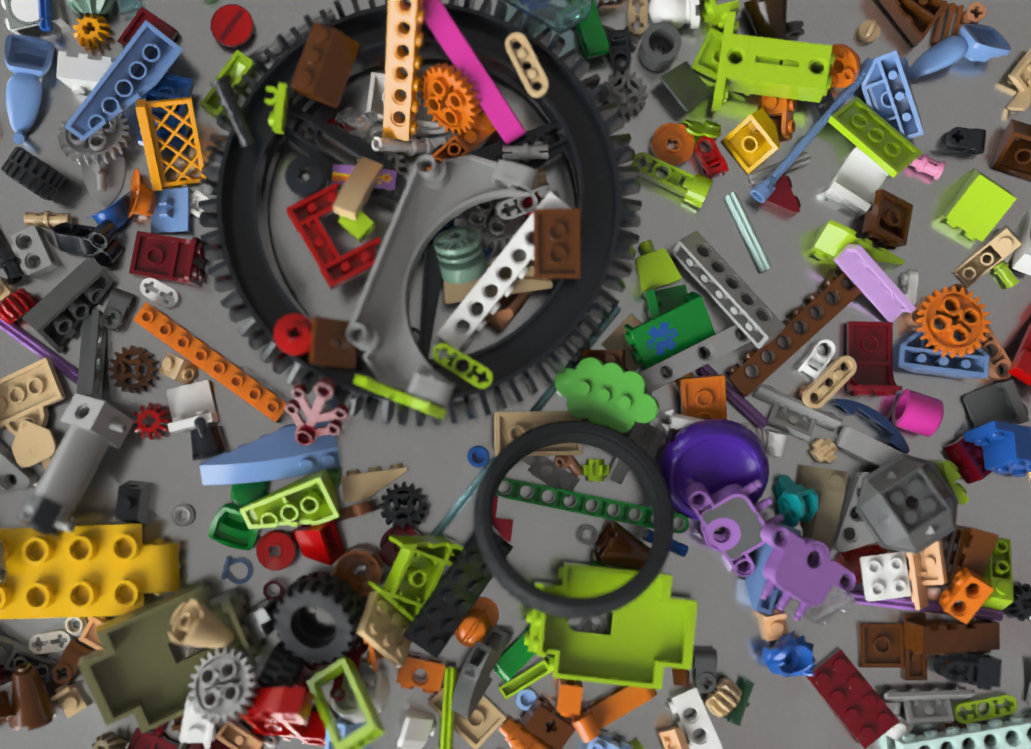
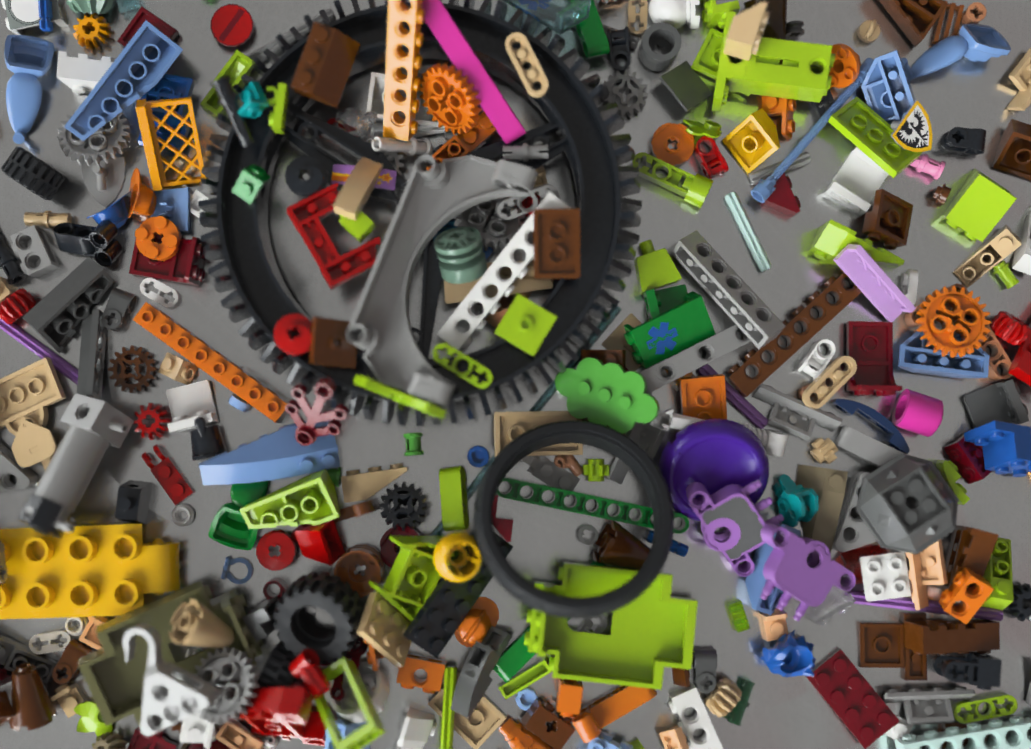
(91, 719): none -> lime plate
(145, 238): none -> orange plate
(166, 685): none -> light grey piece
(169, 476): none -> red hinge
(239, 403): none -> light blue tile
(250, 183): none -> bracket
(253, 100): none -> teal bracket
(306, 668): none -> red piece
(413, 444): none -> bright green bush
(444, 550): none -> yellow wheel
(453, 498): none -> lime beam
(525, 325): none -> lime plate
(740, 620): none -> clear neon green piece
(746, 32): none -> tan slope
(914, 130): none -> shield
(941, 194): none -> reddish brown plate
(1009, 328): none -> red gear

